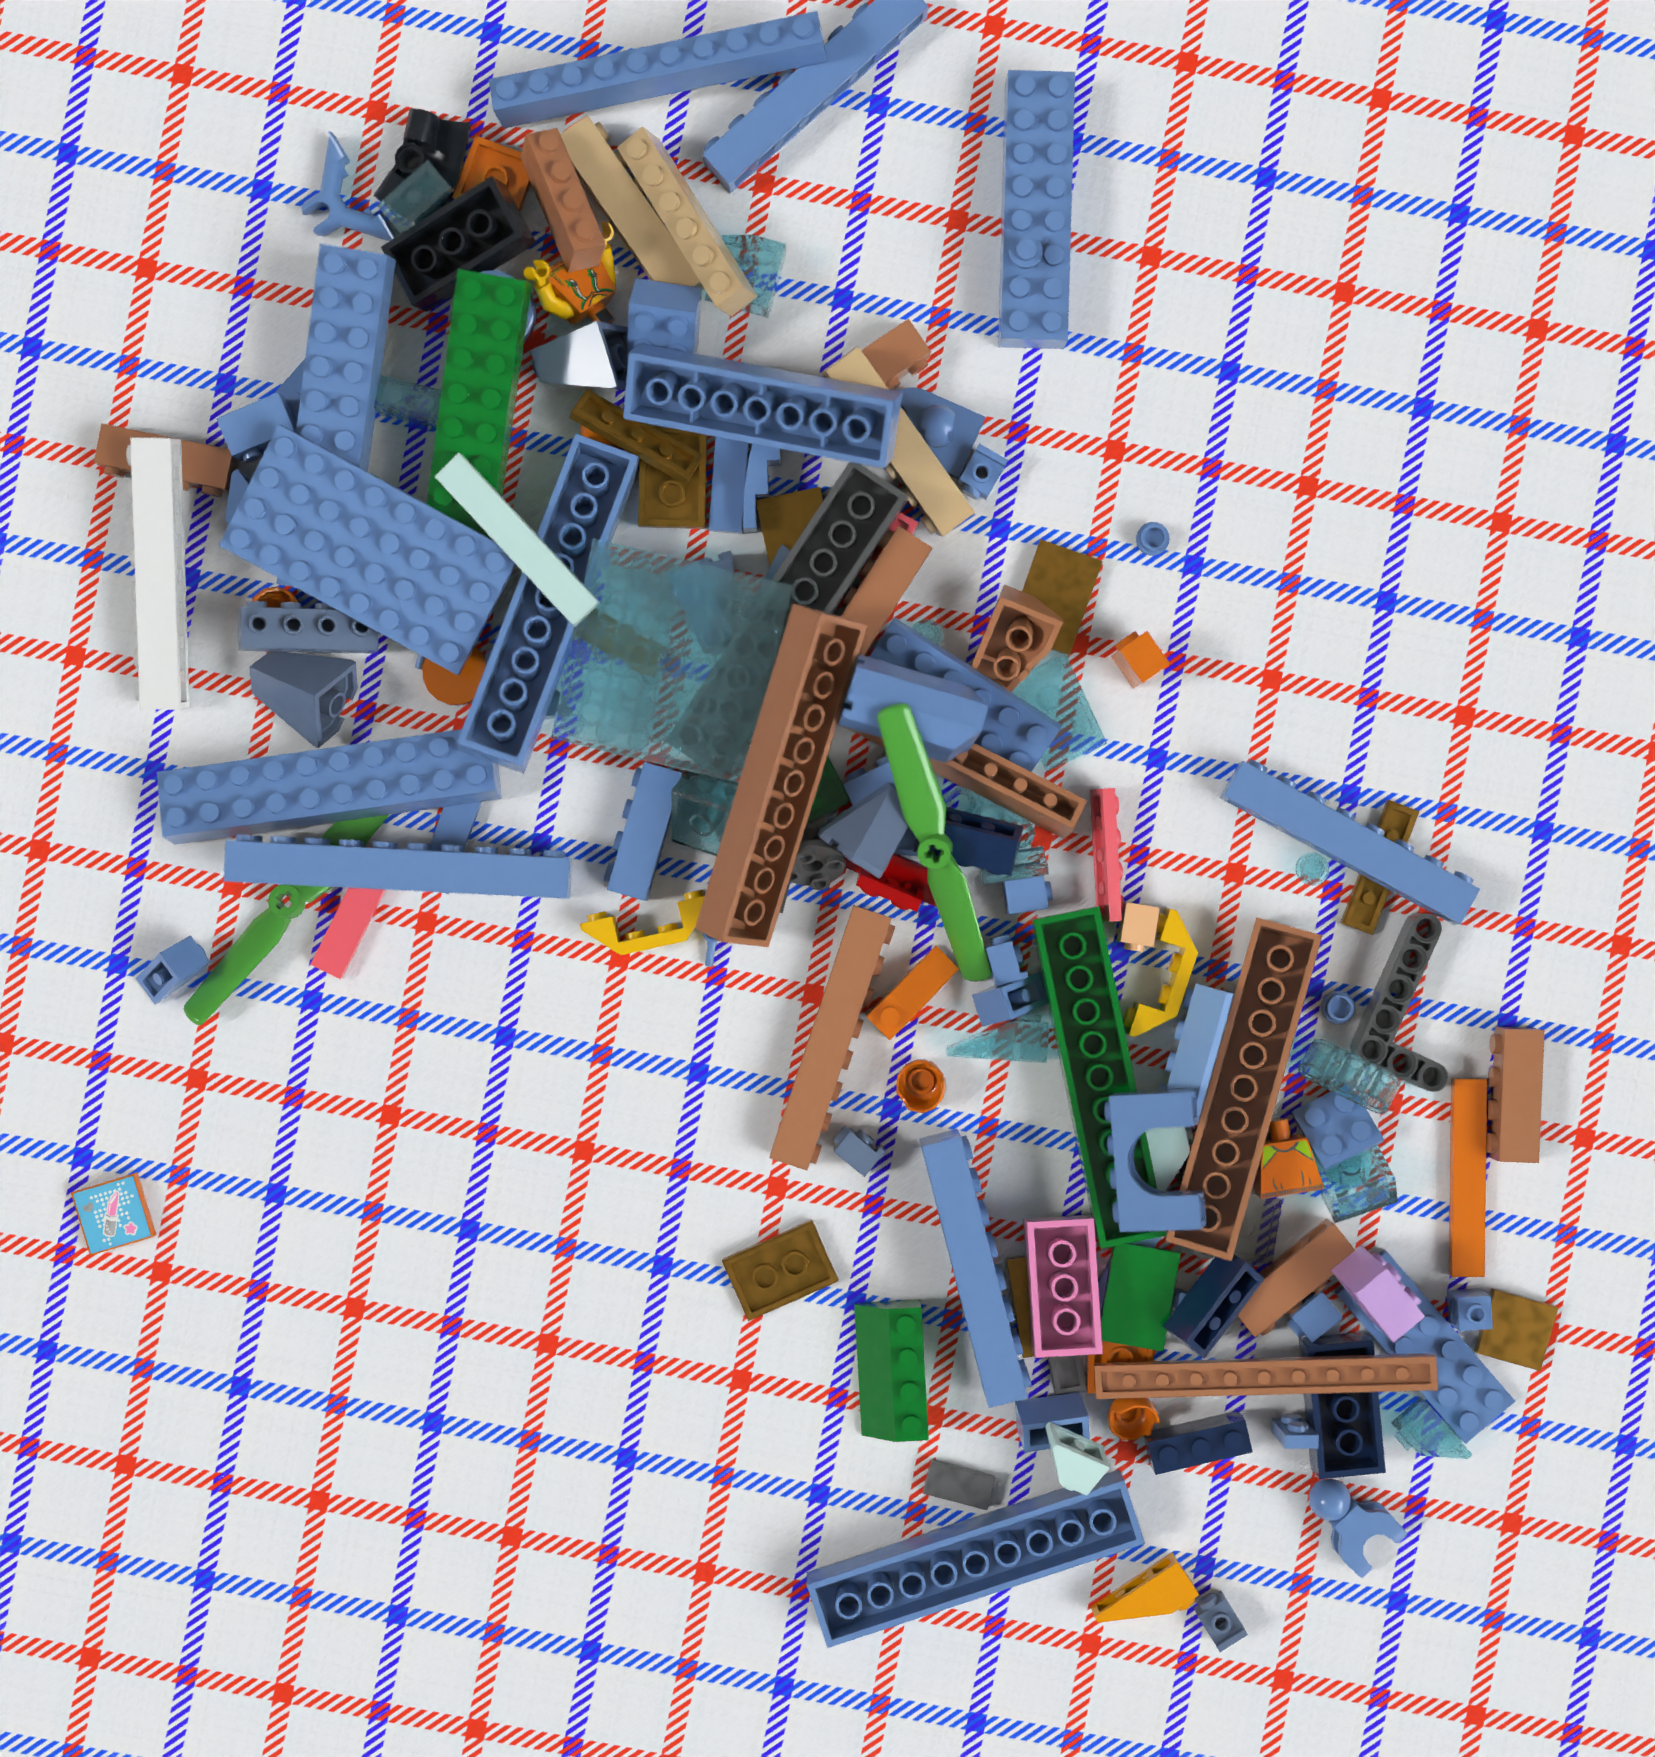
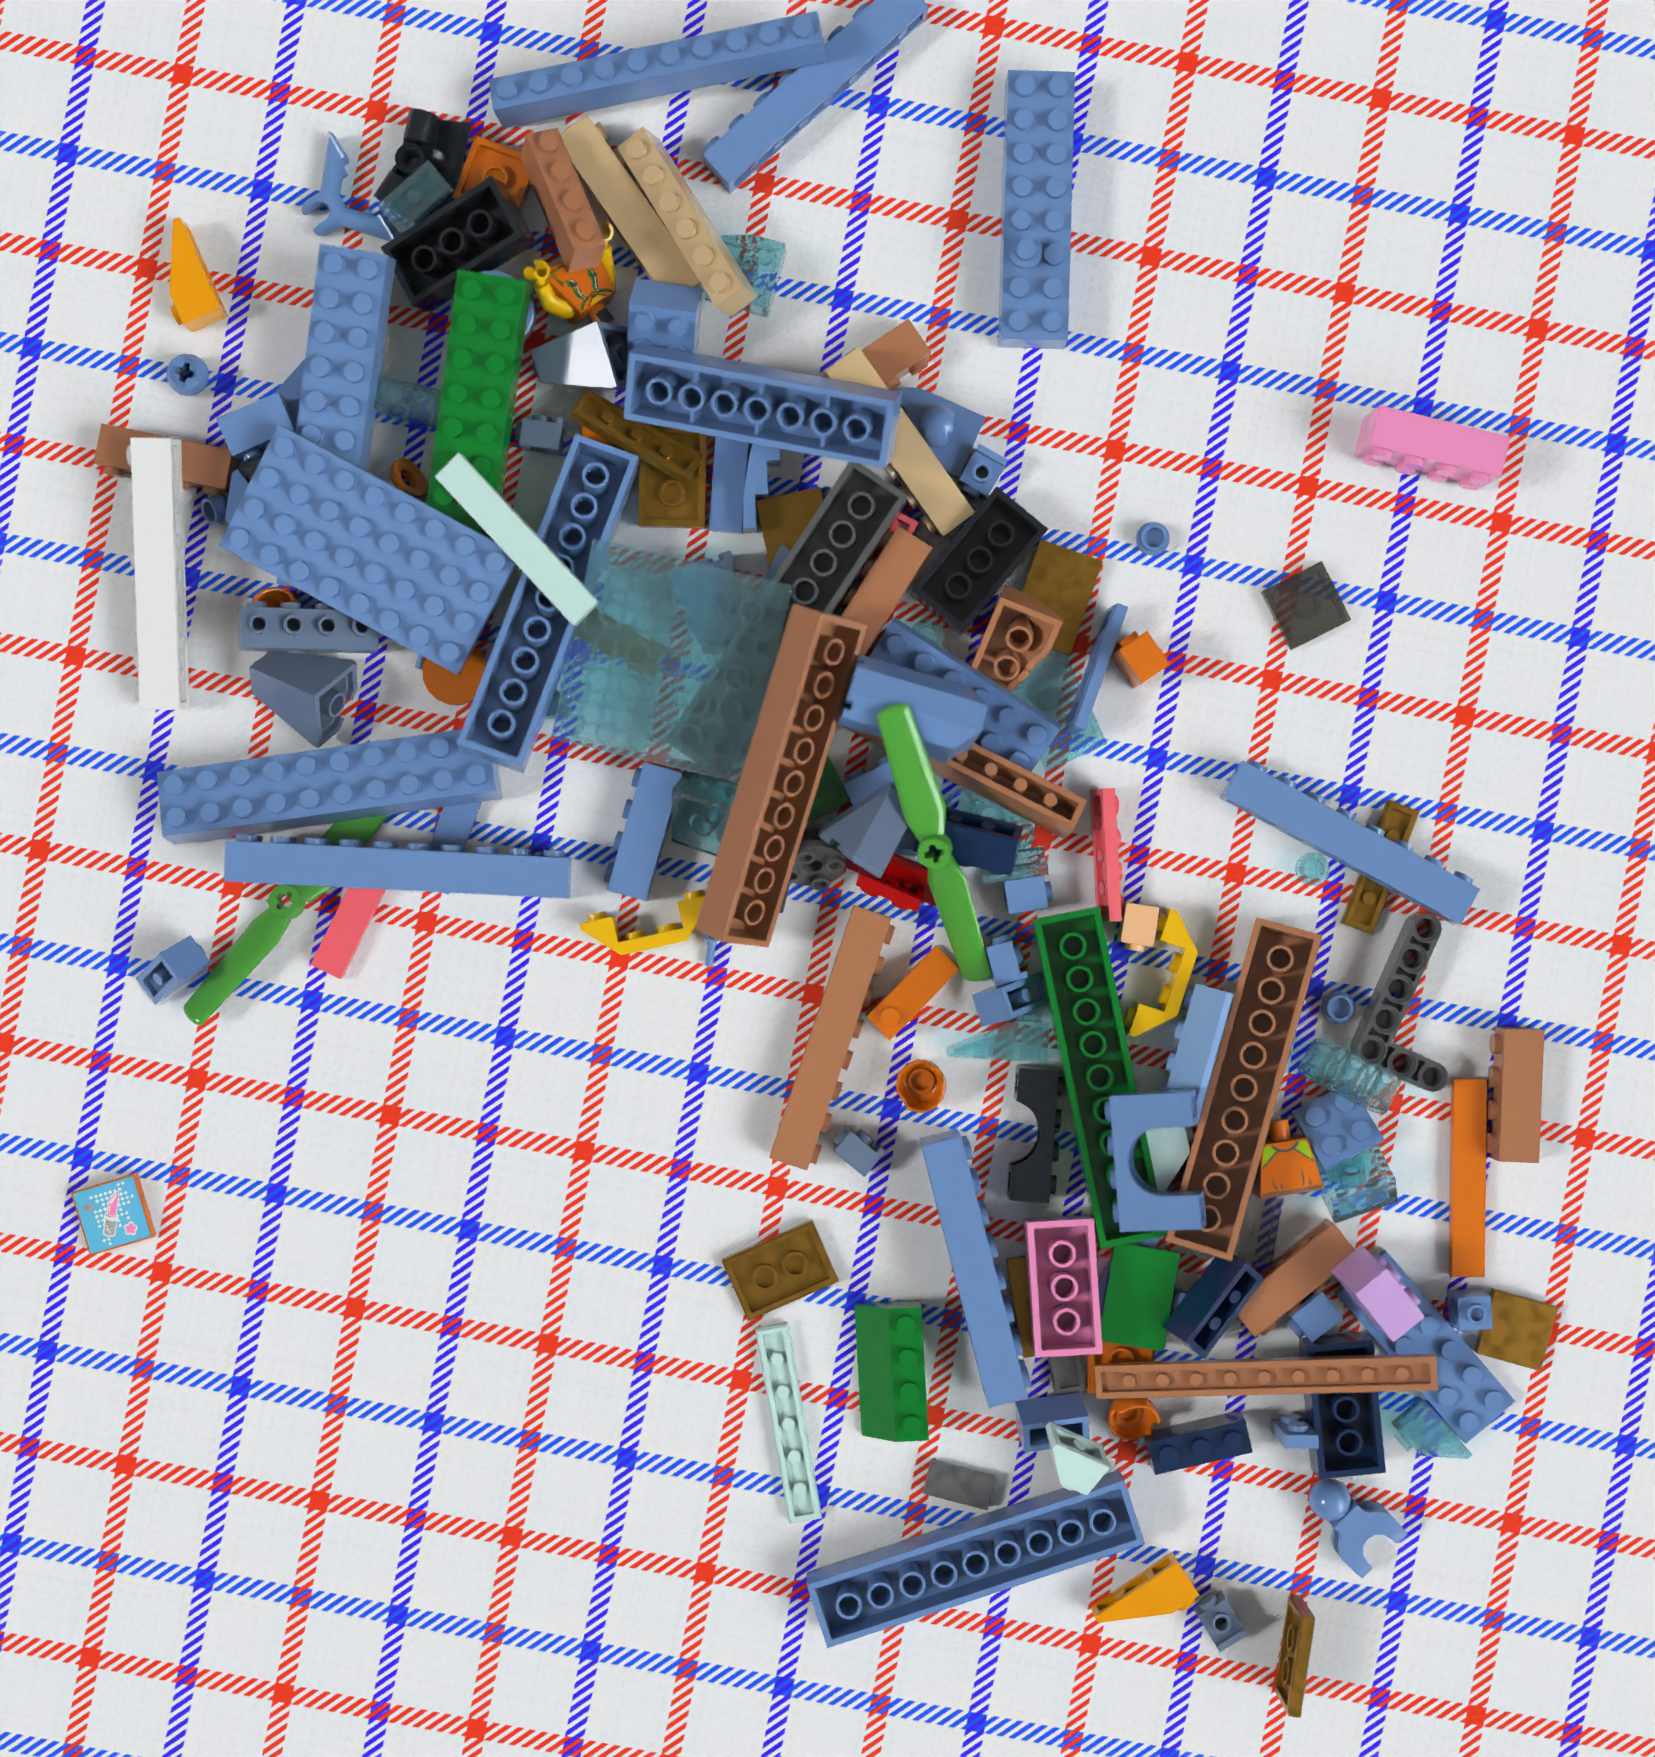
(184, 363): none -> medium blue piece
(191, 285): none -> light orange slope
(214, 508): none -> medium blue plate
(412, 473): none -> orange piece
(541, 434): none -> sand blue brick
(788, 1422): none -> light aqua tile
(978, 561): none -> black brick
(1031, 1175): none -> black arch
(1096, 668): none -> medium blue tile
(1294, 1655): none -> pearl gold tile
(1305, 605): none -> clear smoke tile
(1431, 447): none -> bright pink brick

